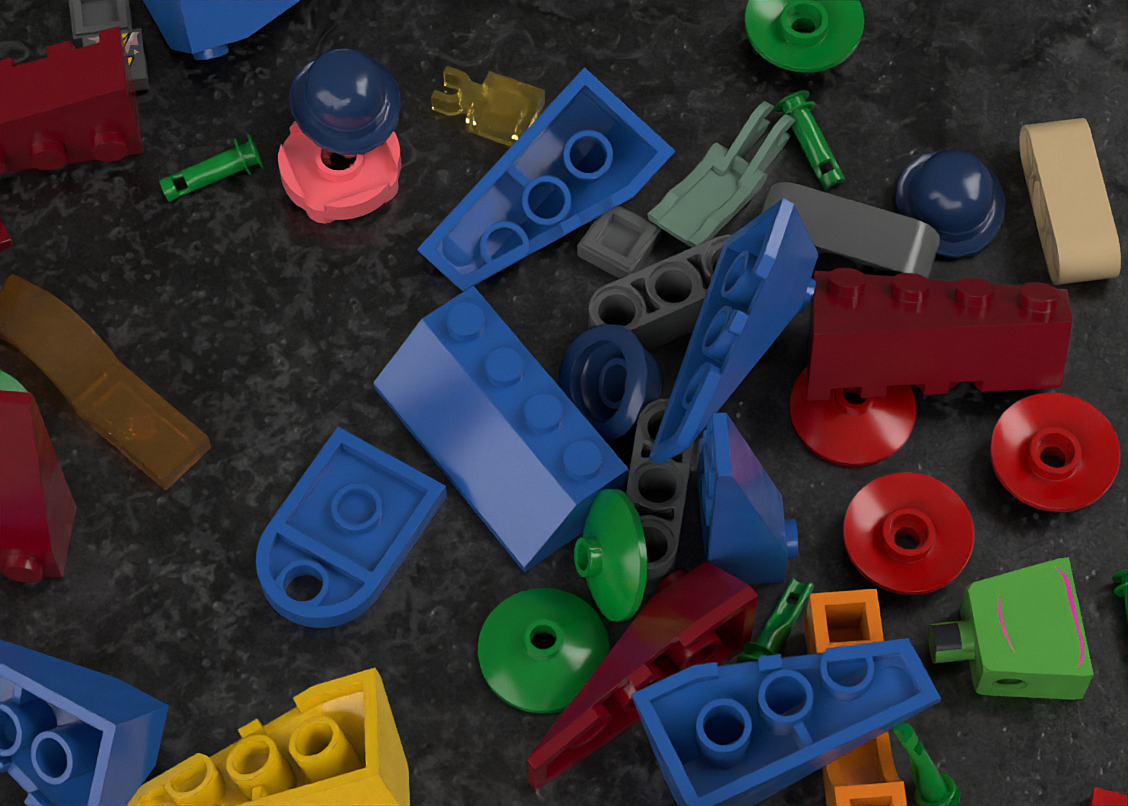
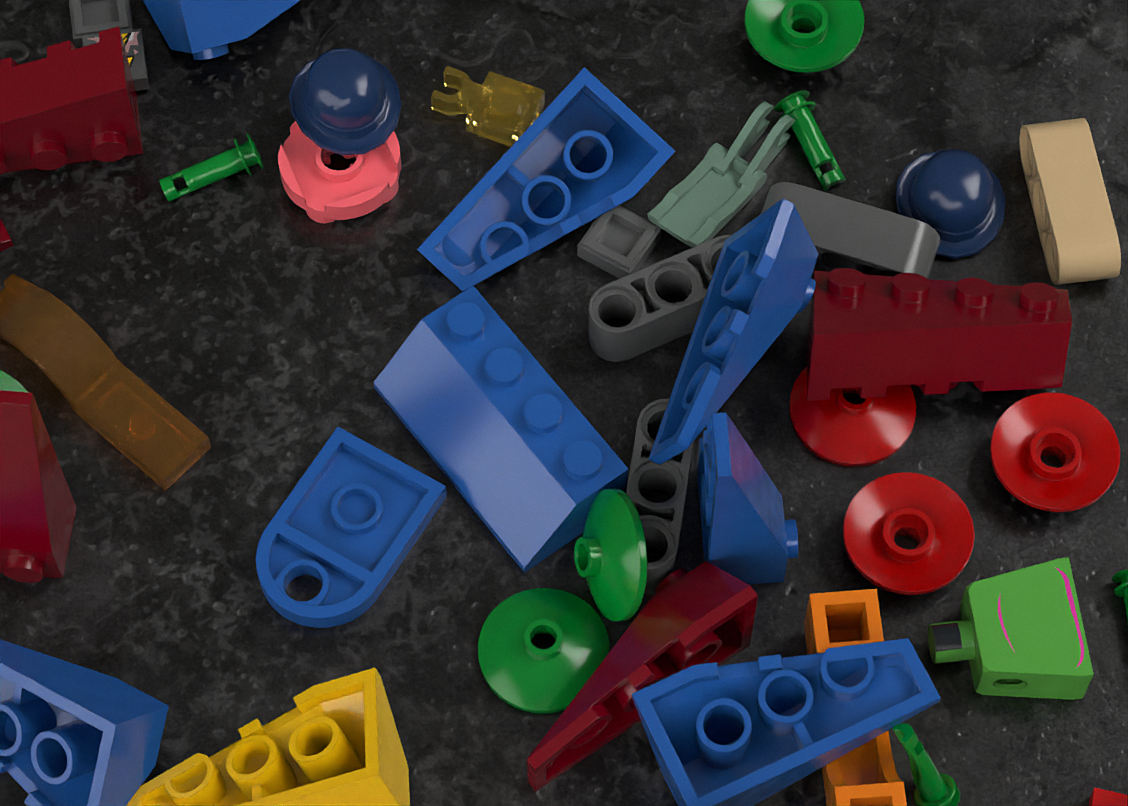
(610, 378): dark blue hat -> none
(778, 624): green piece -> none

